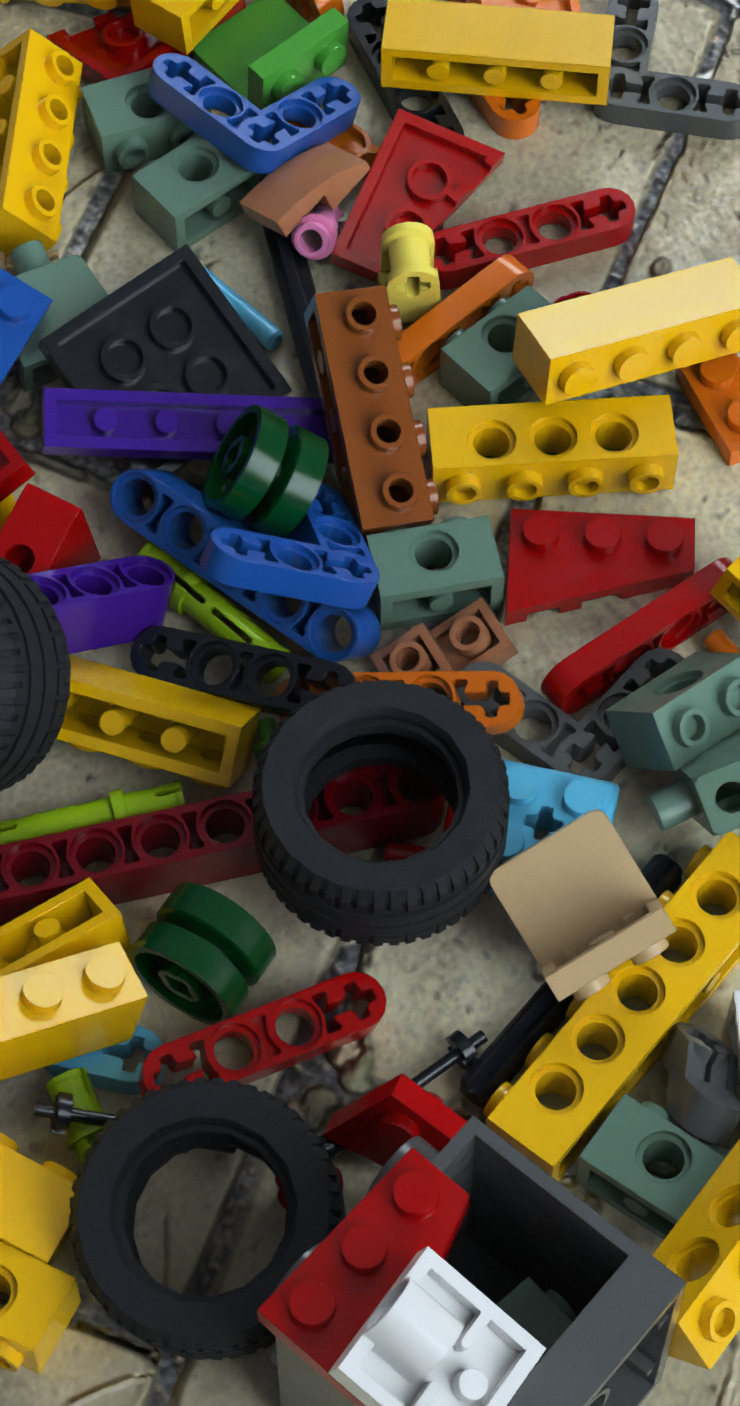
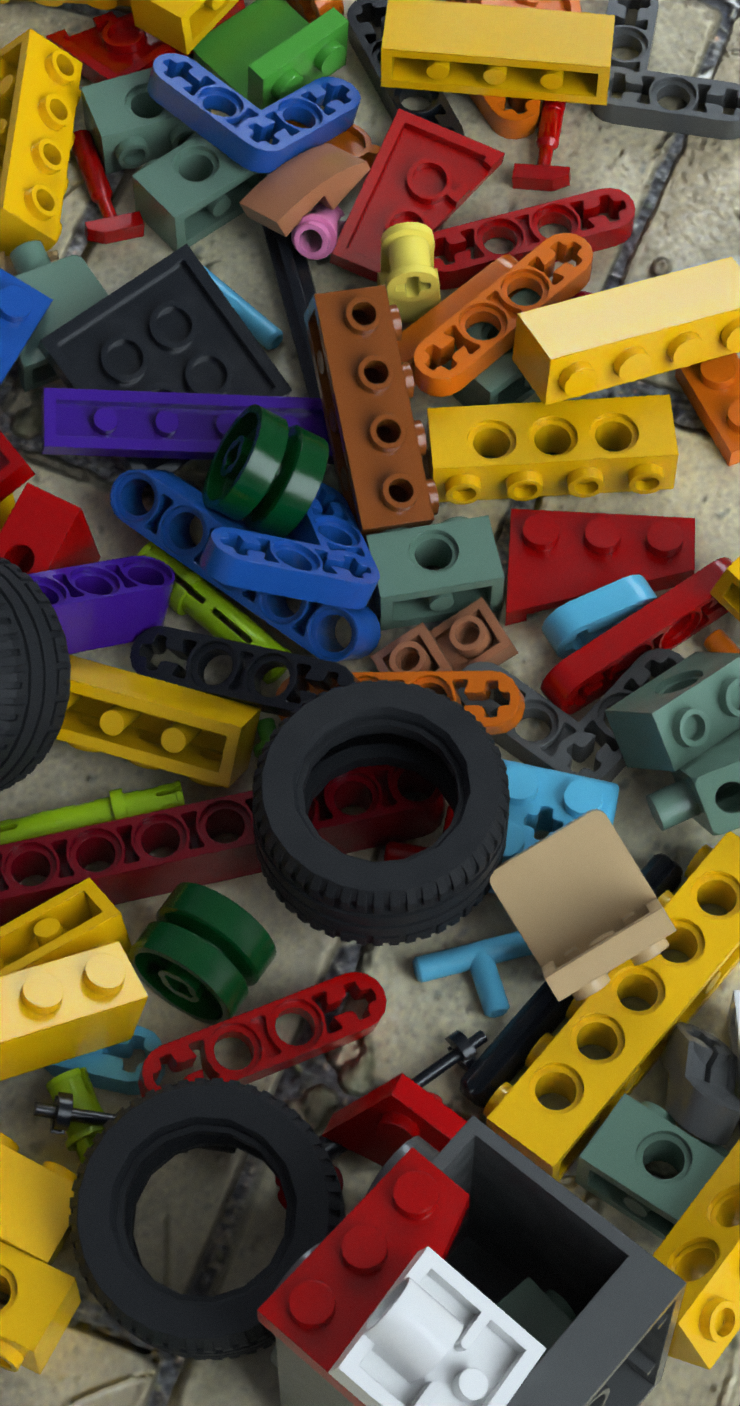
(111, 226): none -> red piece
(481, 961): none -> medium azure piece
(496, 308): none -> orange beam
(543, 175): none -> red piece
(595, 613): none -> medium azure beam

